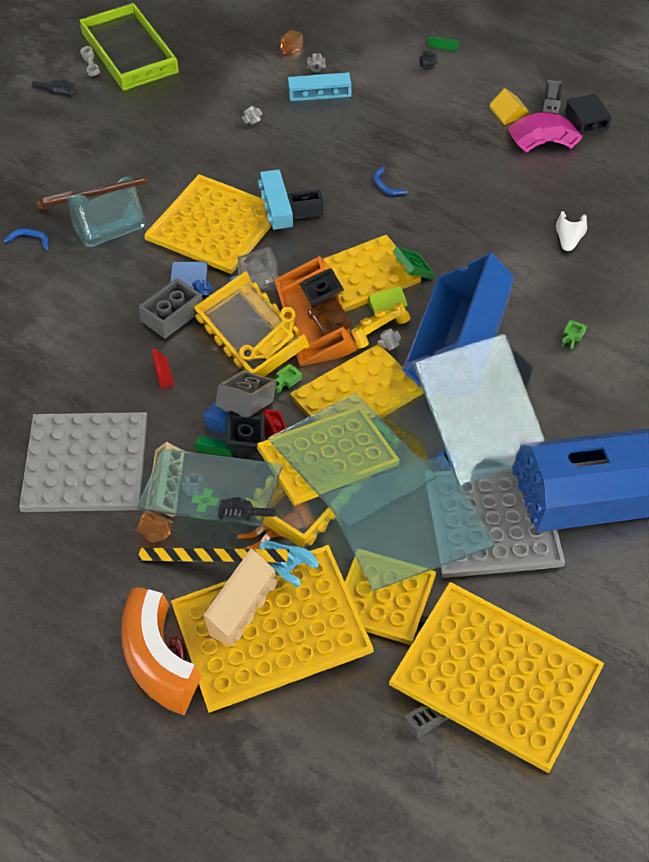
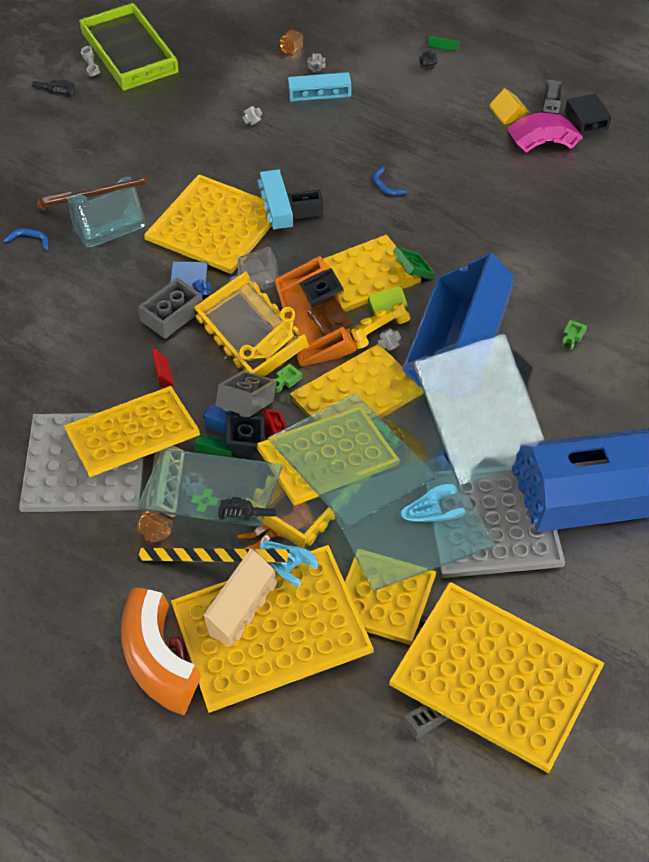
(131, 431): none -> yellow plate
(428, 509): none -> medium azure animal
(570, 232): white animal -> none

